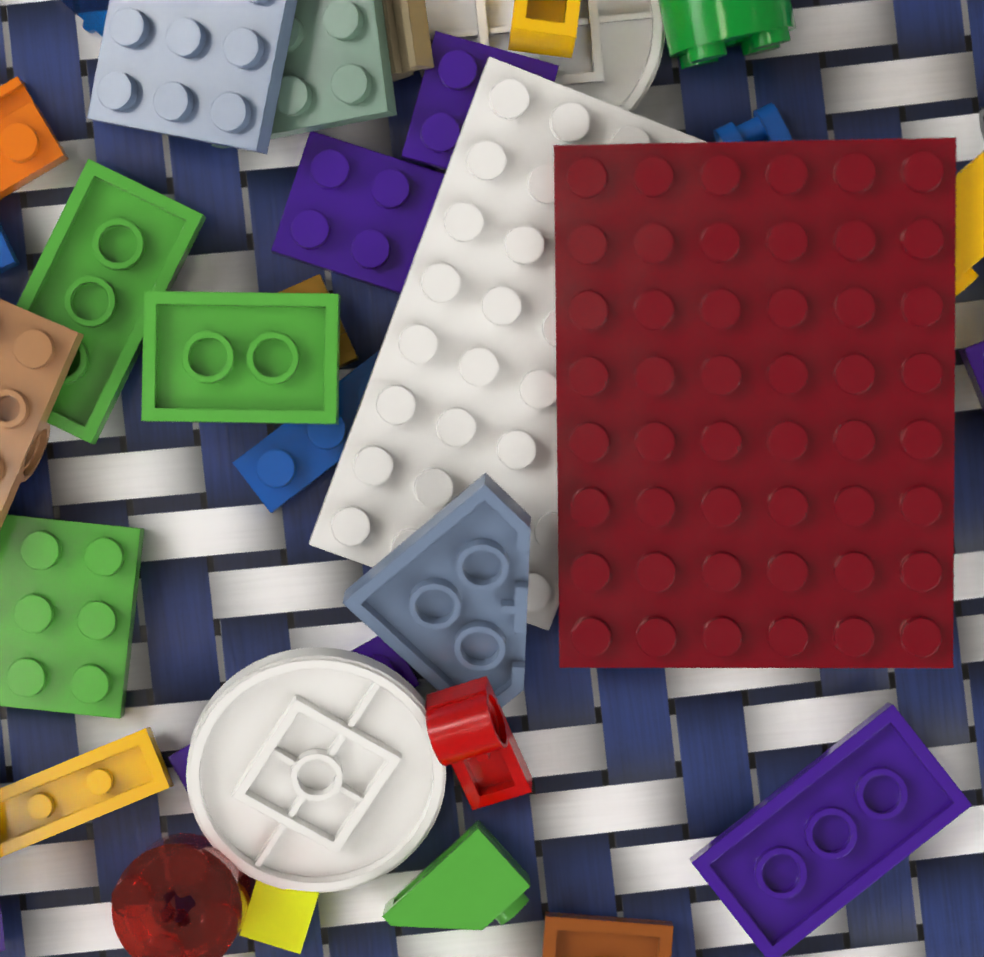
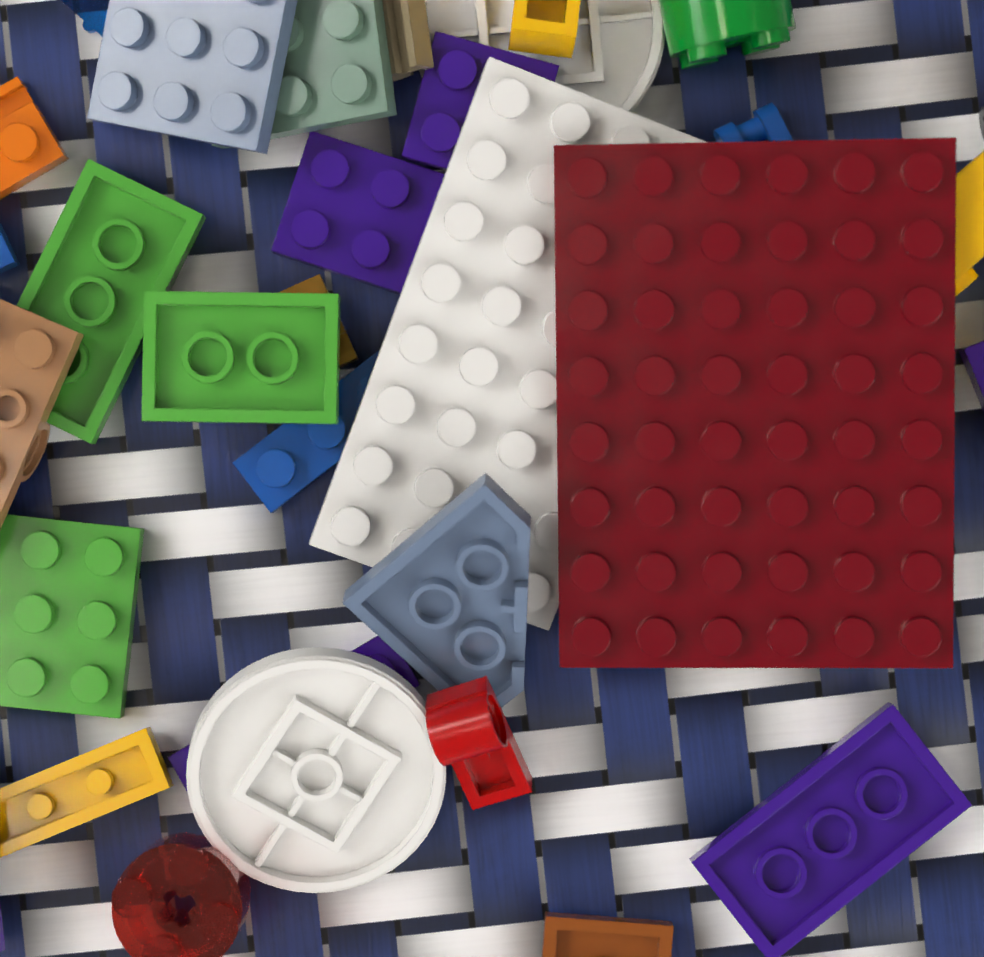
(279, 916): neon yellow tile -> none
(463, 887): bright green slope -> none

